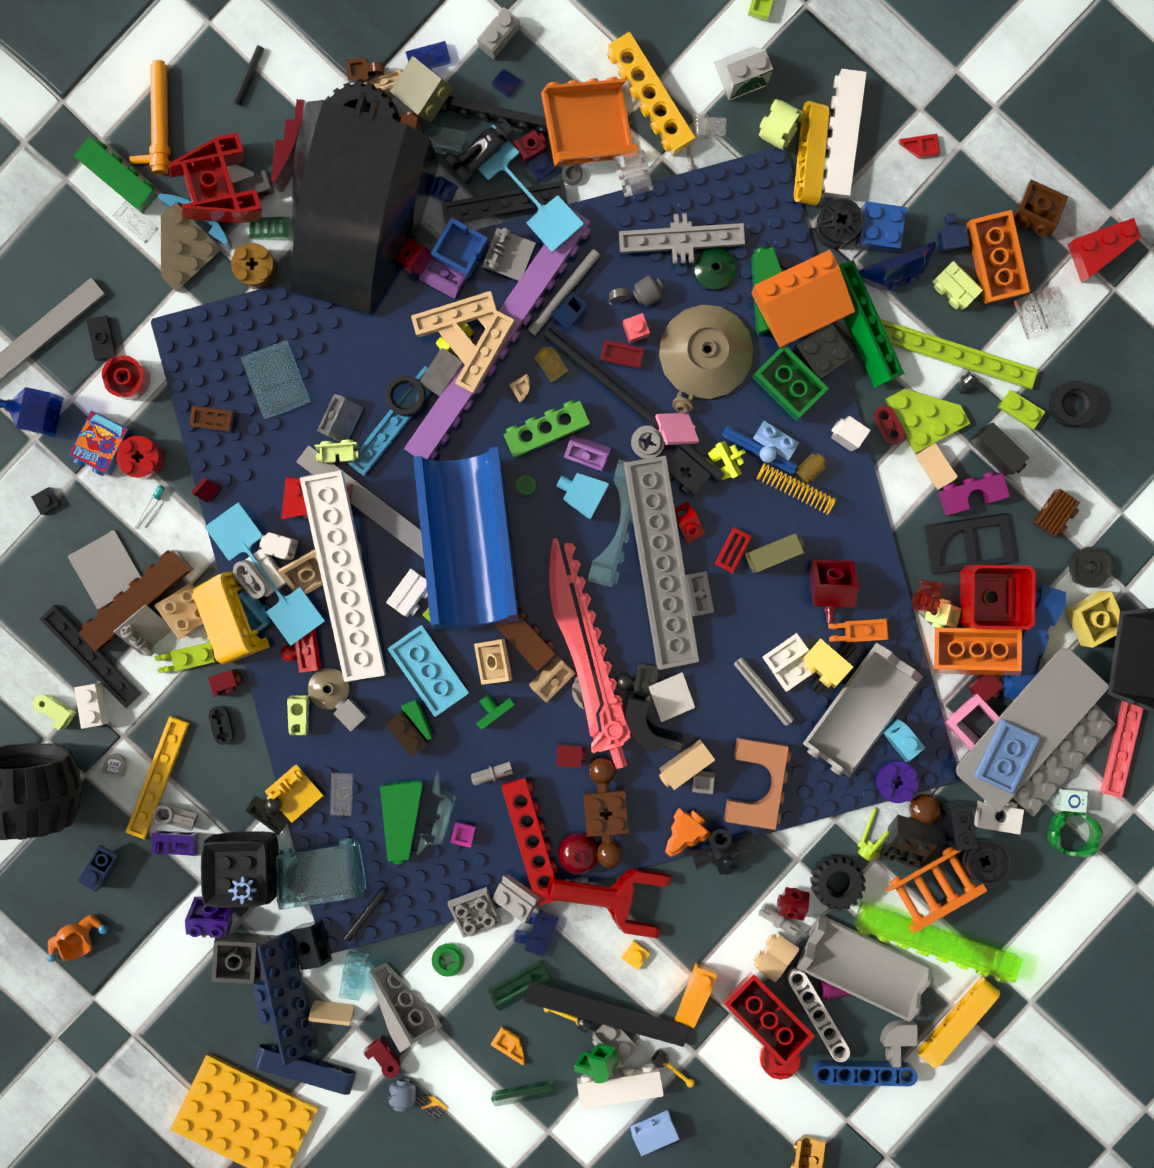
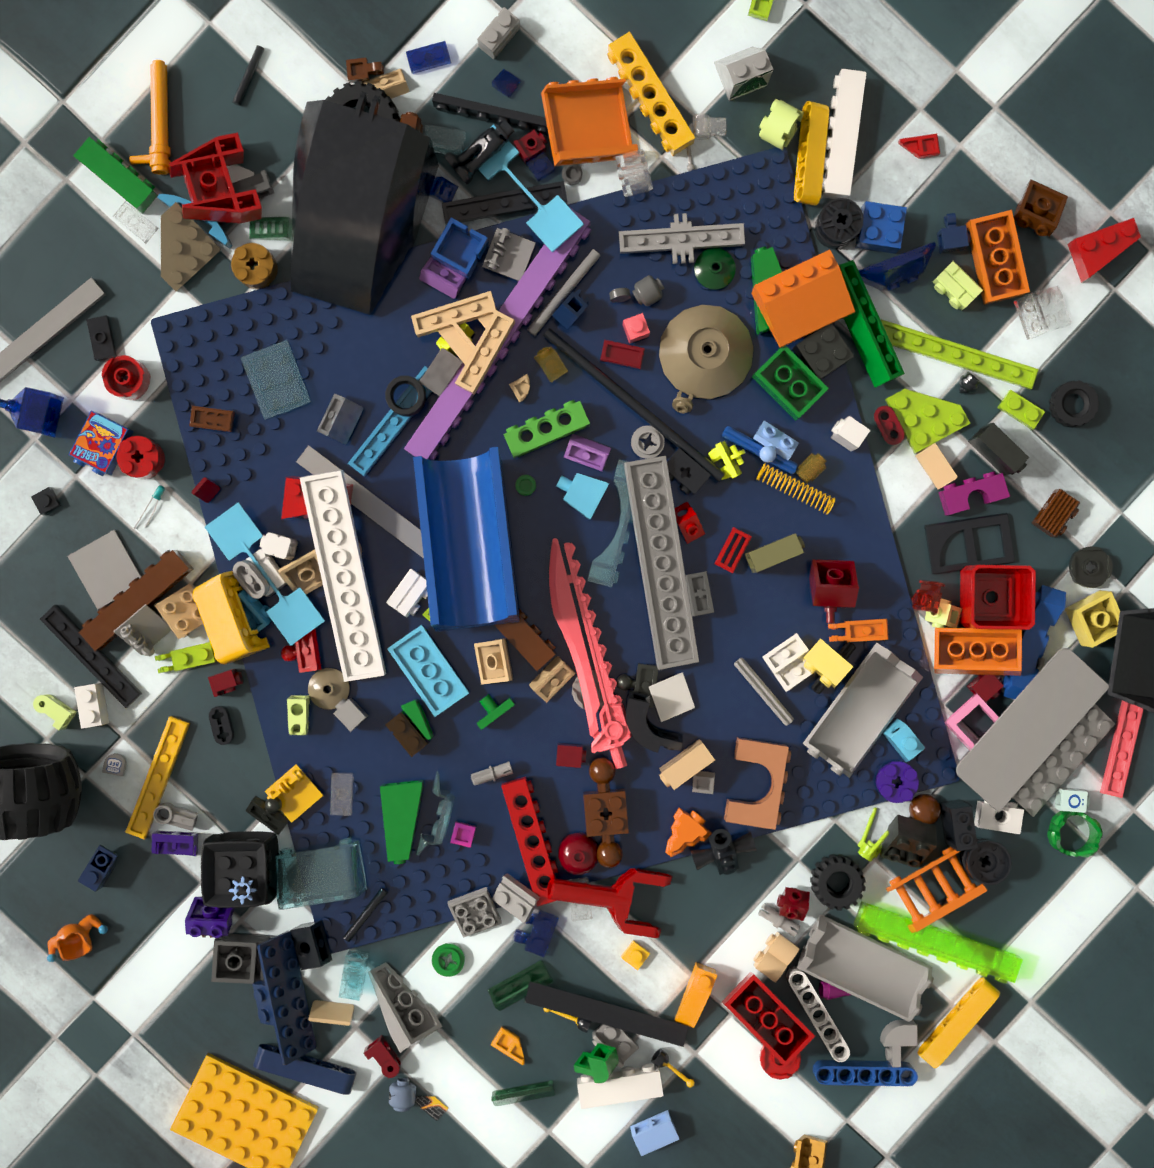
(285, 149): dark red slope -> none
(345, 450): yellowish green hinge -> none
(414, 257): dark red brick -> none
(421, 89): brick -> none
(677, 428): bright pink piece -> none
(1007, 756): medium blue tile -> none

